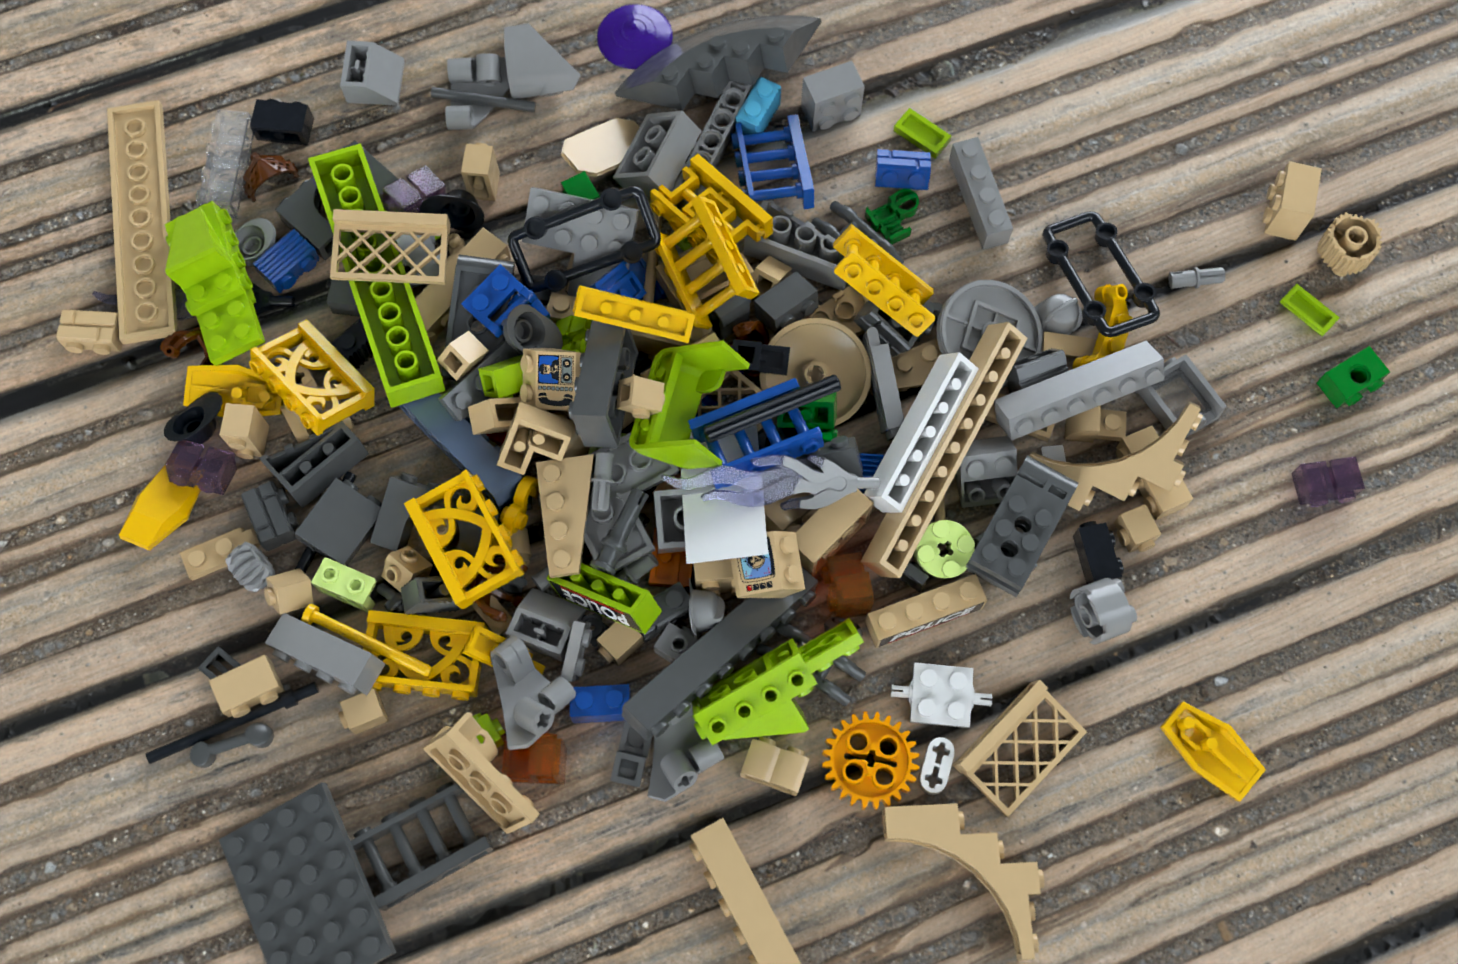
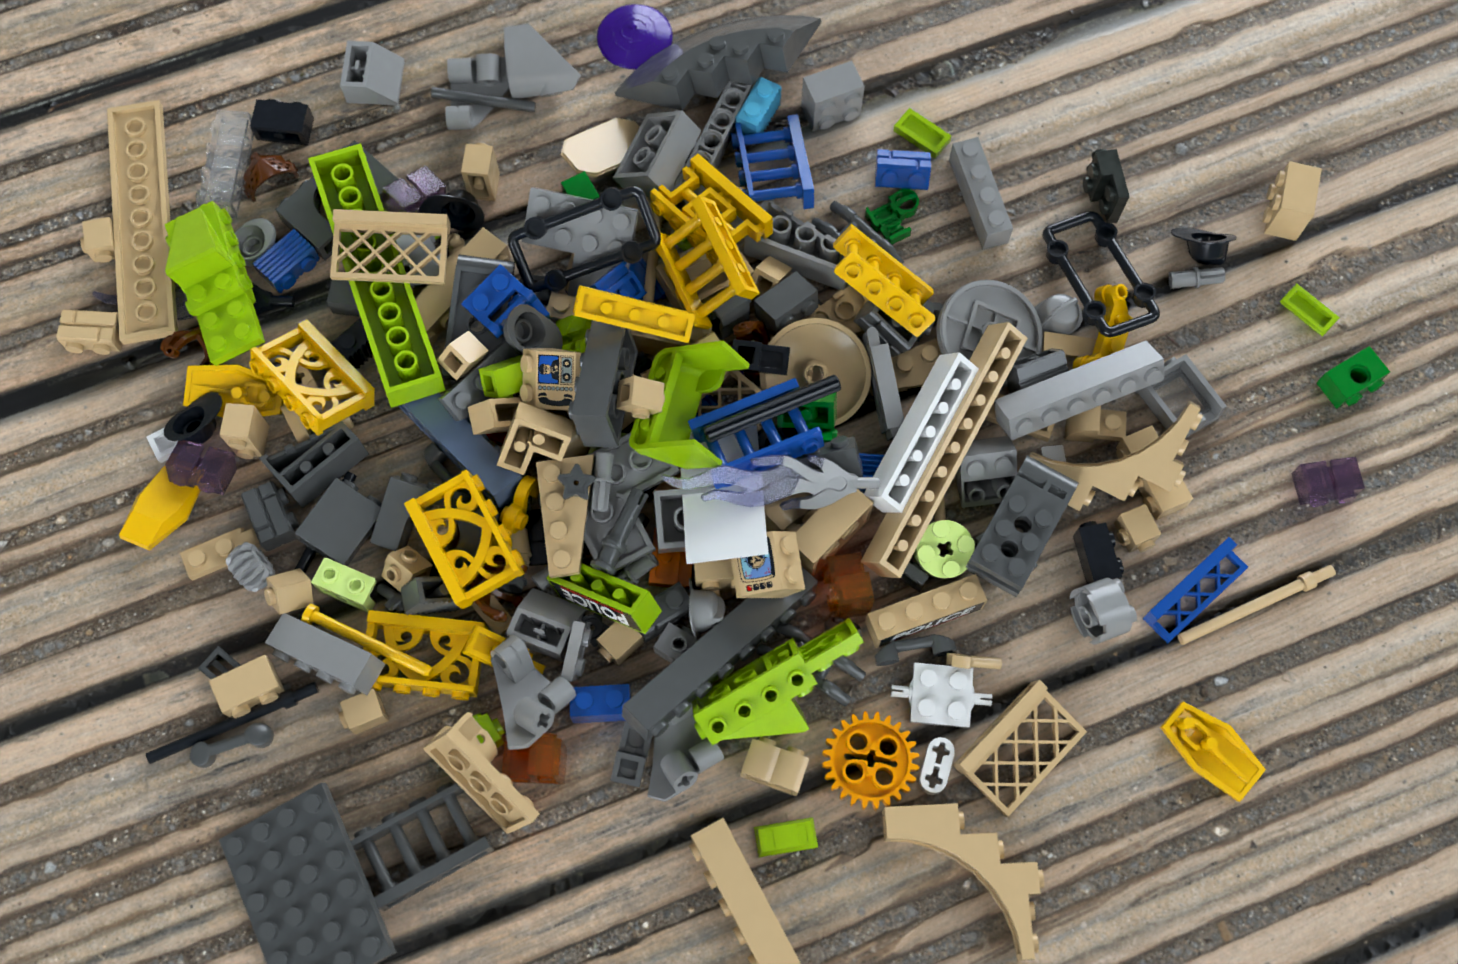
(98, 239): none -> tan brick
(161, 445): none -> white tile
(435, 459): none -> dark grey bar
(536, 538): none -> black piece
(576, 475): none -> dark grey plate
(785, 837): none -> lime tile
(940, 645): none -> dark grey bar
(967, 661): none -> tan bar
(1106, 183): none -> pearl dark grey plate
(1188, 583): none -> blue fence
(1205, 246): none -> black piece
(1304, 582): none -> tan bar
(1350, 244): tan brick -> none

